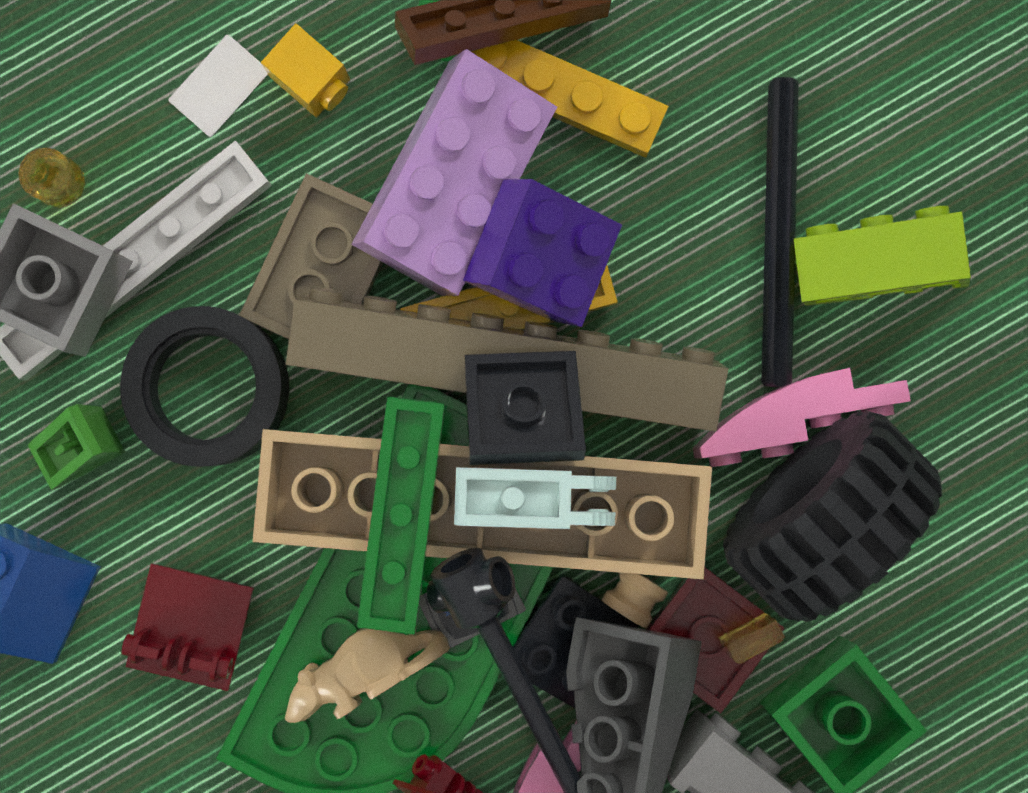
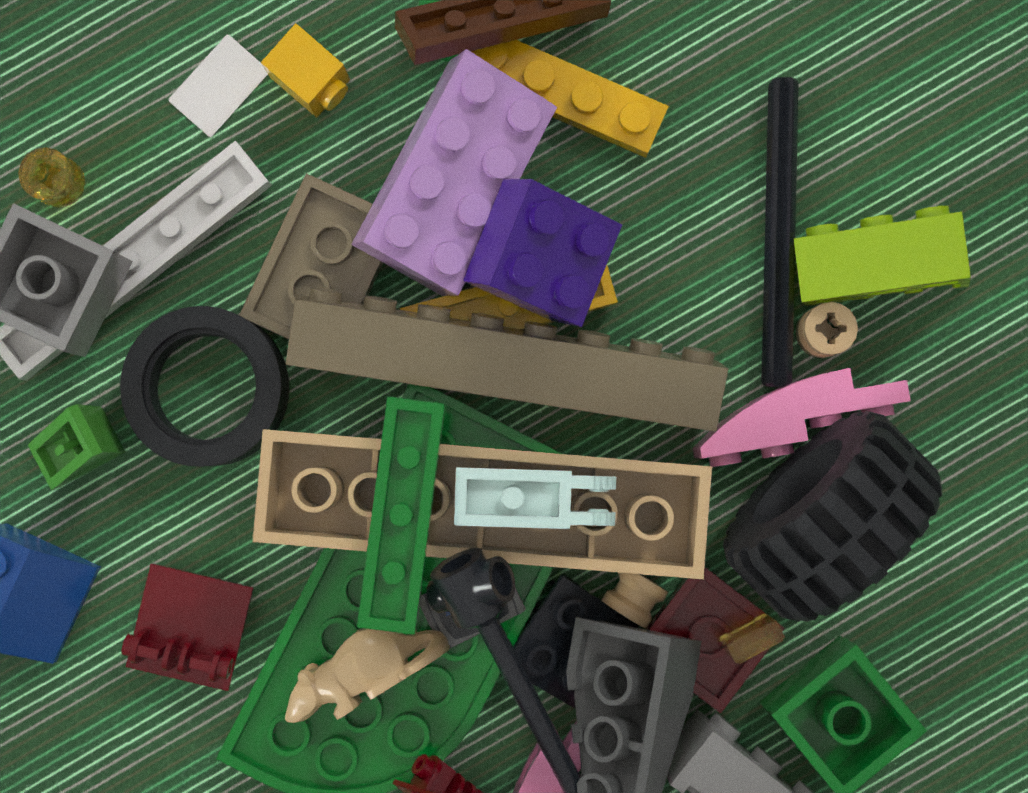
(524, 408): black plate -> none
(814, 331): none -> tan wheel

